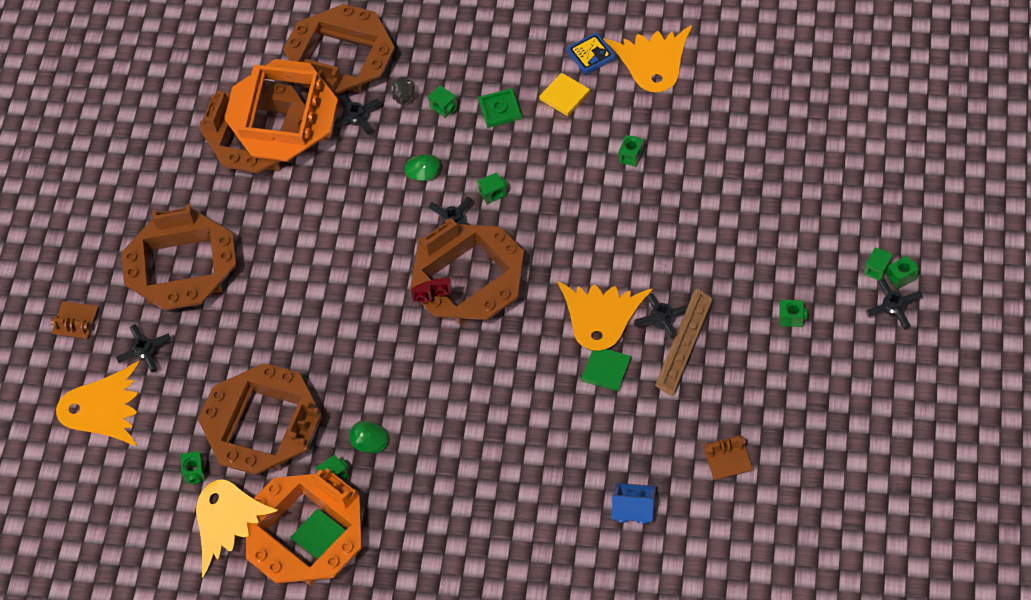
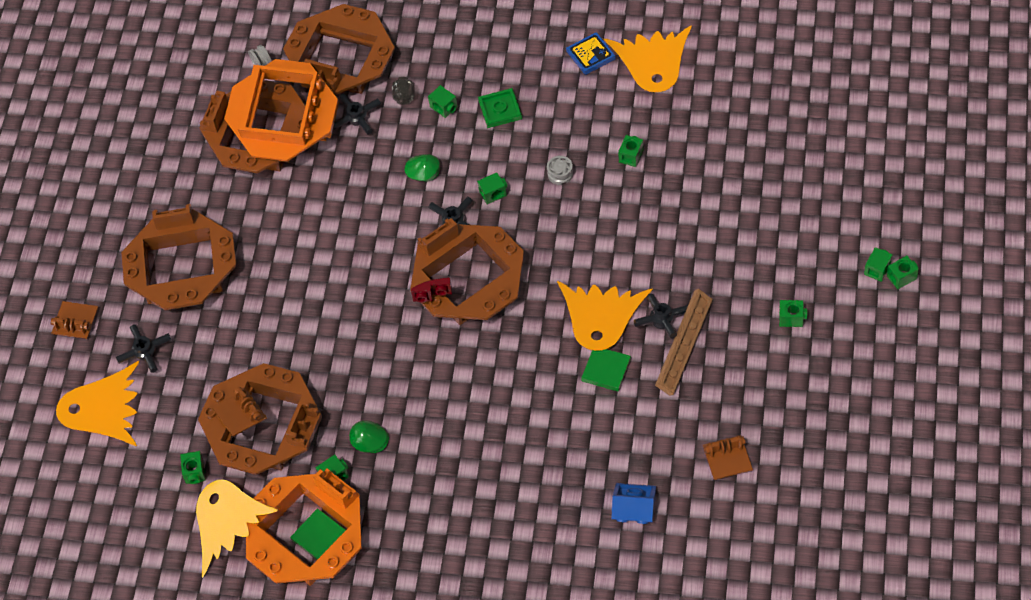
(239, 412): none -> dark orange hinge
(259, 56): none -> light grey wheel
(560, 170): none -> light grey wheel
(564, 94): yellow tile -> none
(894, 303): black bar -> none

